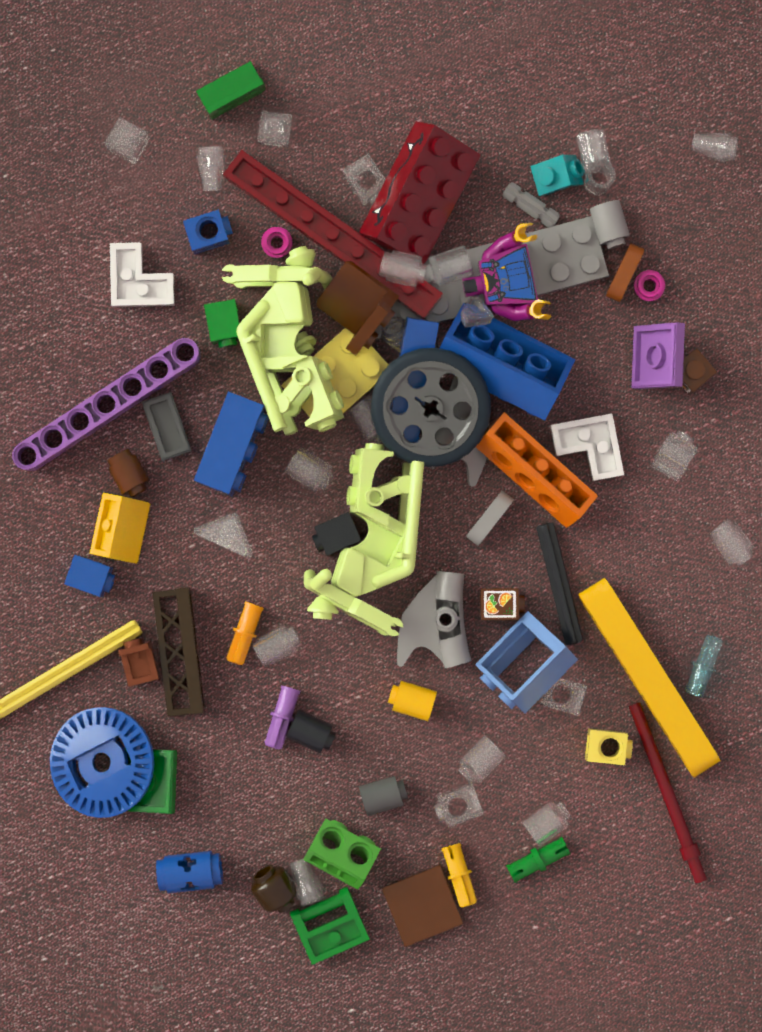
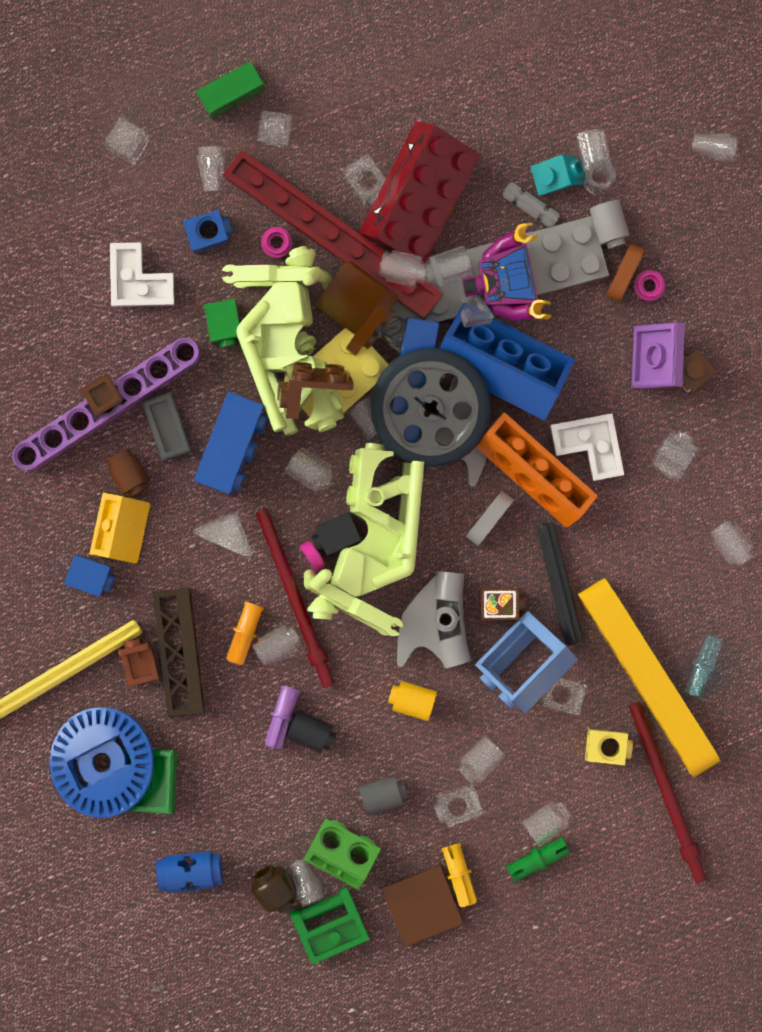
(102, 395): none -> reddish brown tile
(305, 376): none -> reddish brown bracket
(313, 556): none -> dark pink tile
(317, 655): none -> dark red bar

